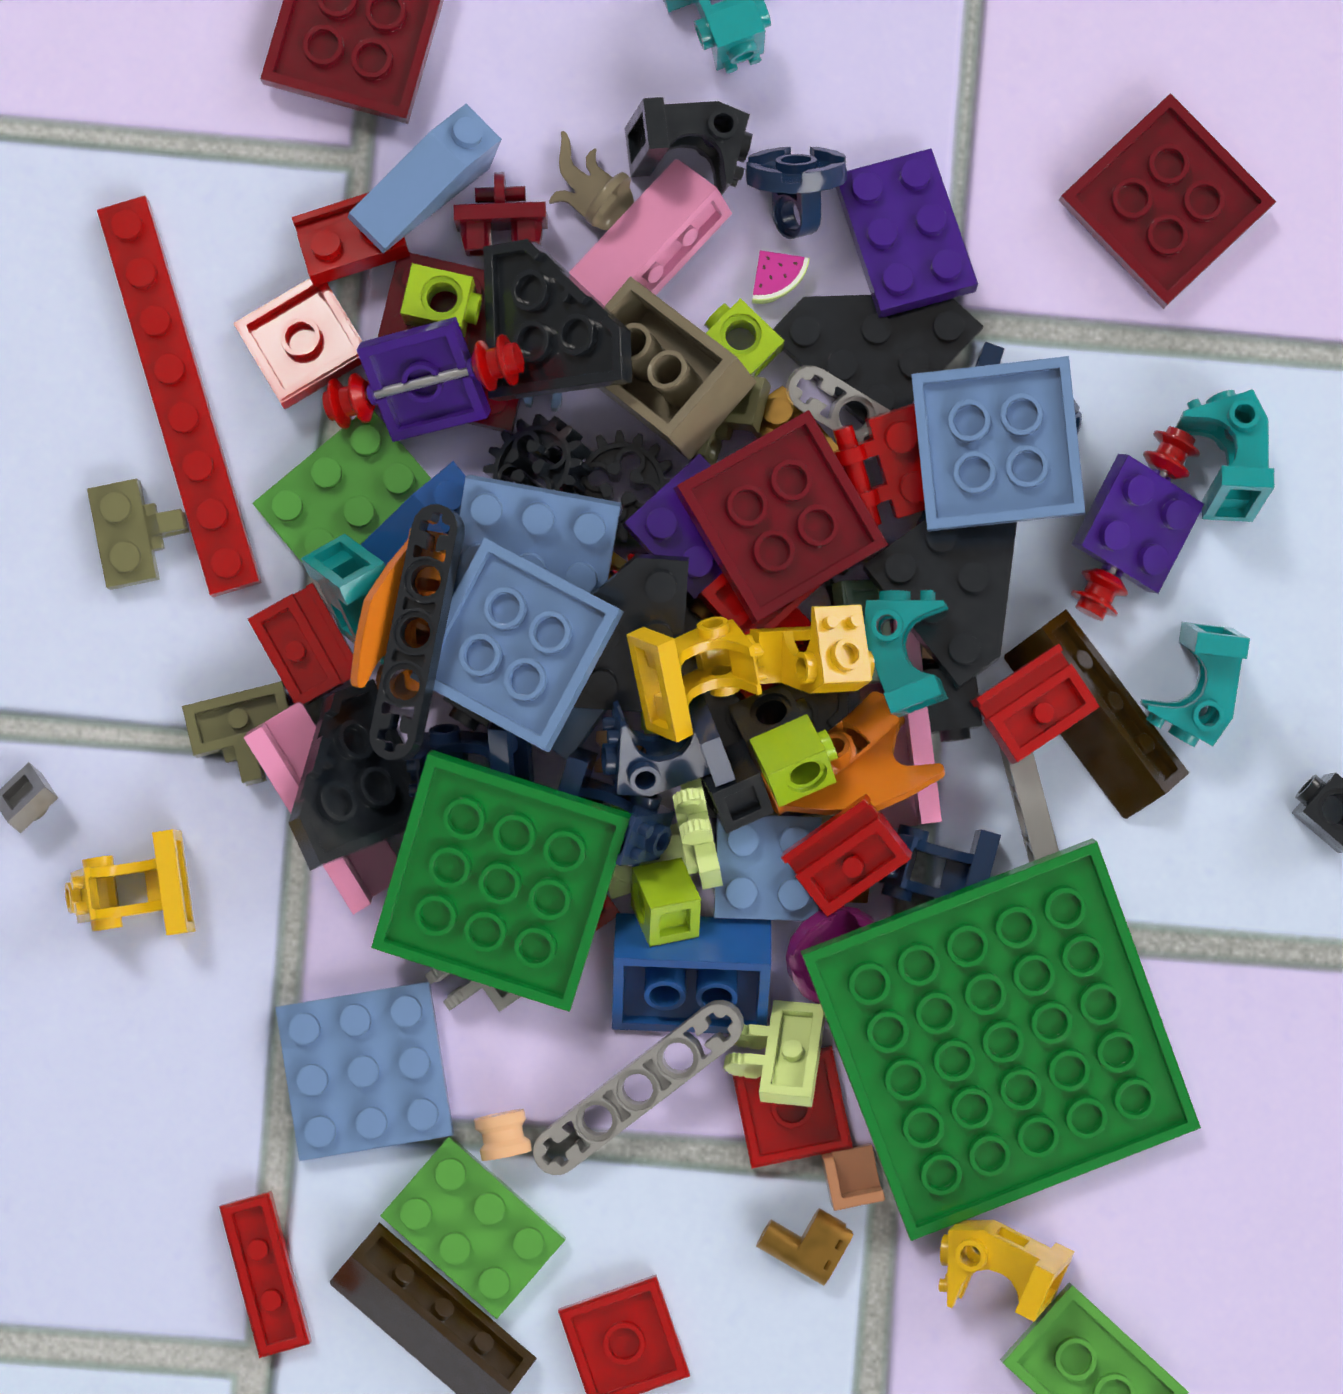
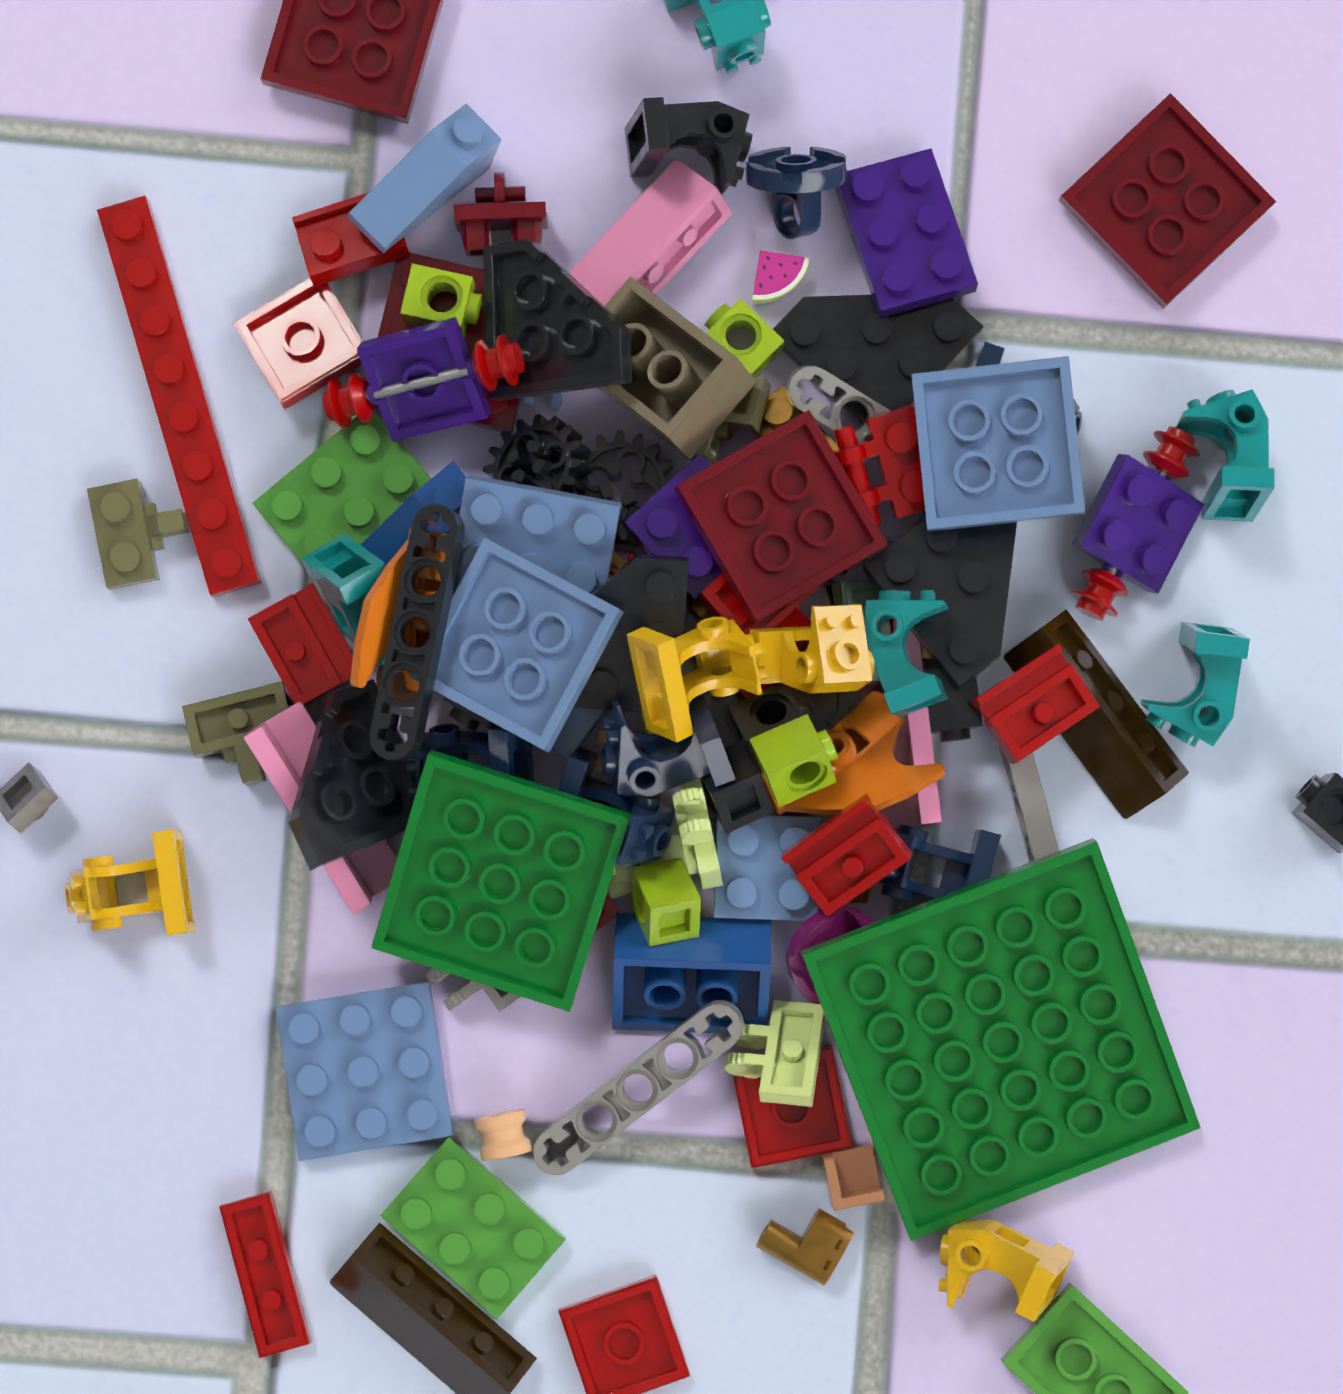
(597, 196): dark tan piece -> none

